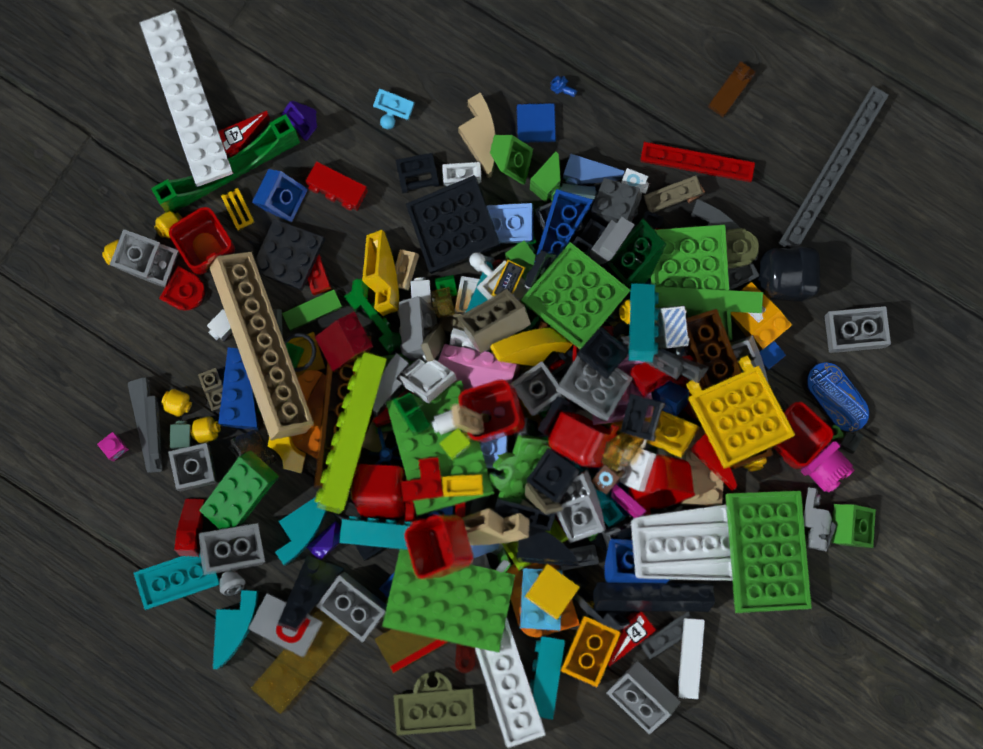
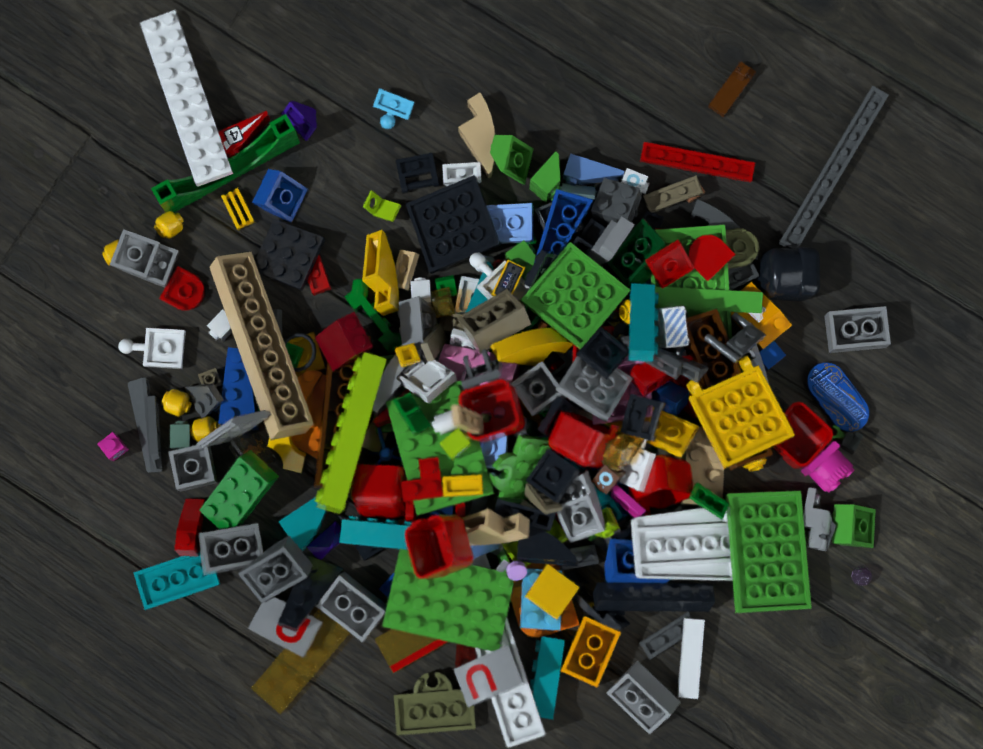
(161, 348): none -> white plate
(201, 239): red piece -> none
(204, 397): none -> dark grey wing
(231, 583): light grey cone -> none
(232, 628): teal slope -> none
(233, 428): none -> light grey piece
(276, 569): none -> dark grey slope
(312, 310): bright green tile -> none
(336, 186): red brick -> none
(383, 208): none -> lime bracket
(407, 355): none -> yellow tile
(483, 373): none -> dark grey plate
(488, 676): none -> light grey slope
(516, 570): none -> lavender tile
(536, 122): blue tile -> none
(559, 85): blue plate -> none
(610, 523): none -> lime bracket
(631, 635): slope -> none
(669, 264): none -> red tile
(706, 454): red slope -> none
(709, 255): none -> red tile
(709, 500): none -> green slope
(741, 342): none -> dark grey plate
(861, 575): none -> clear purple plate

